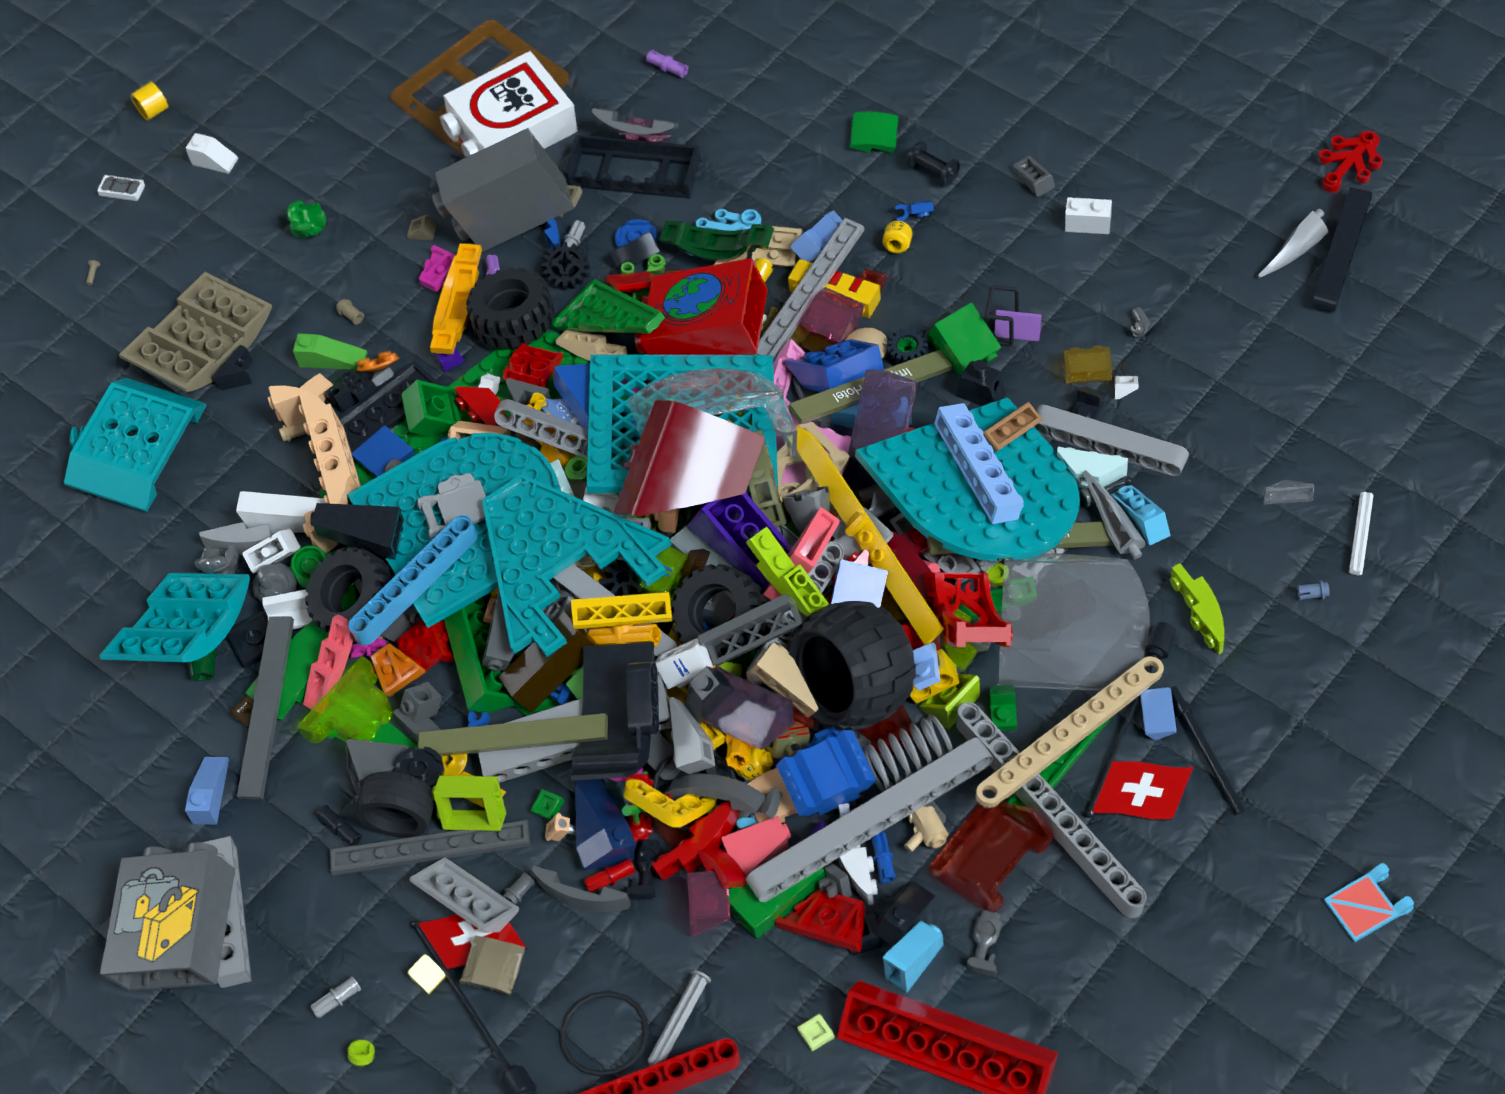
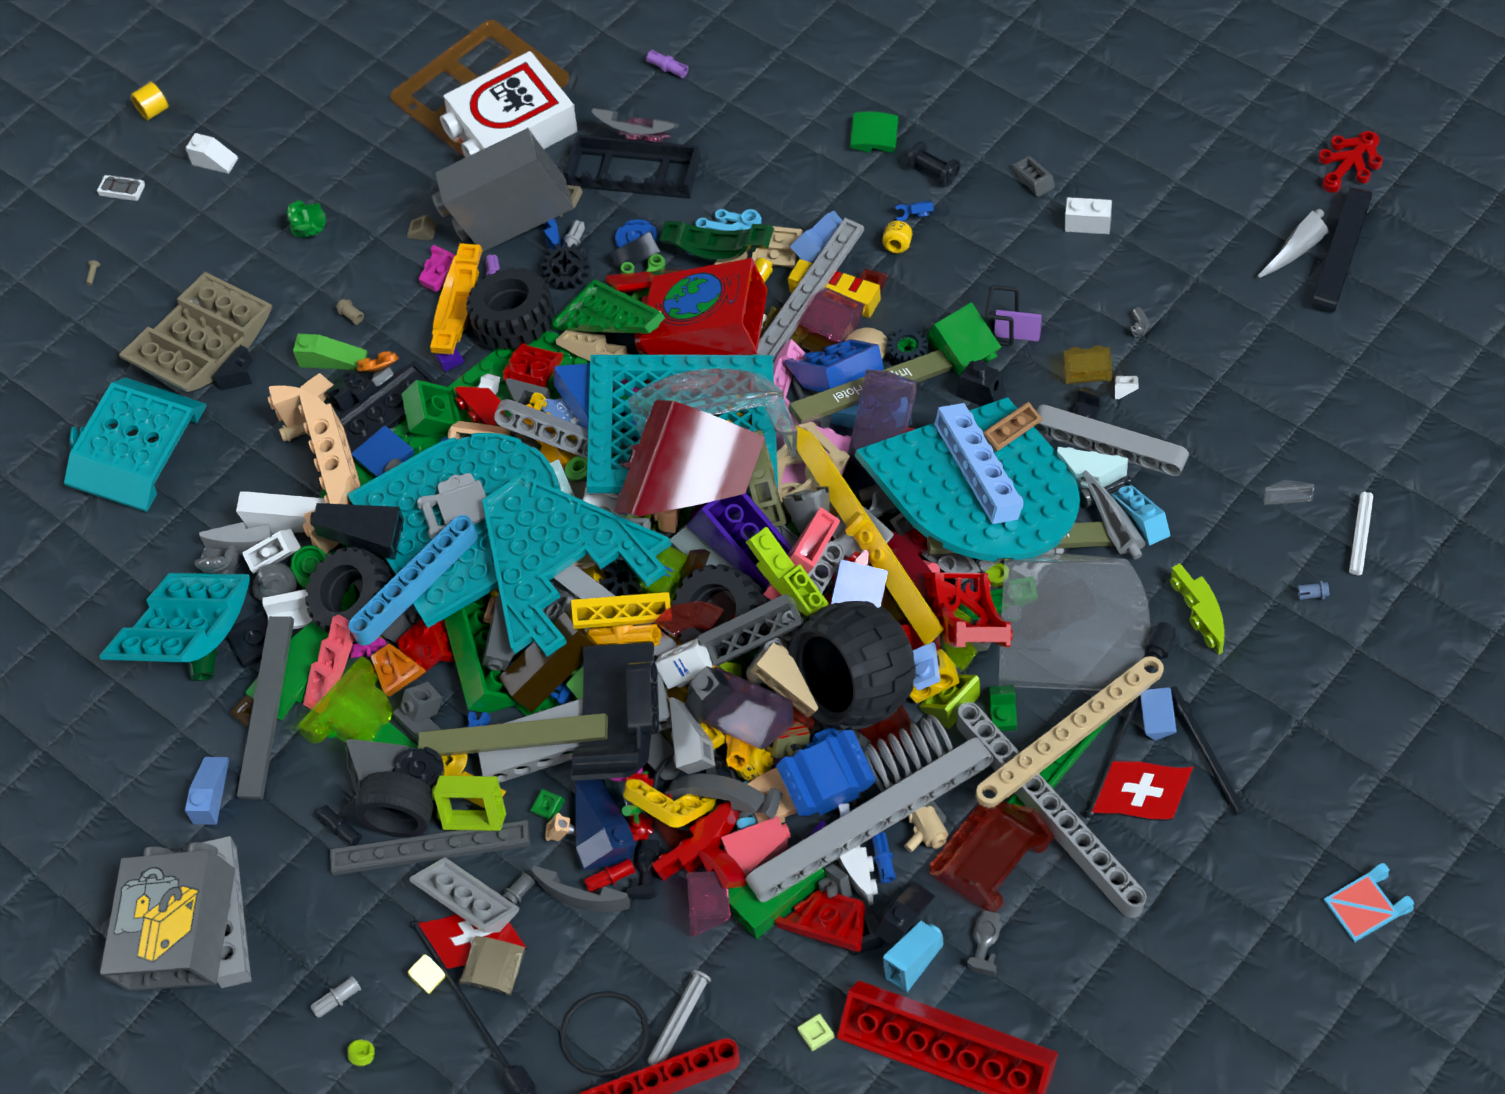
(688, 615): none -> clear red tile

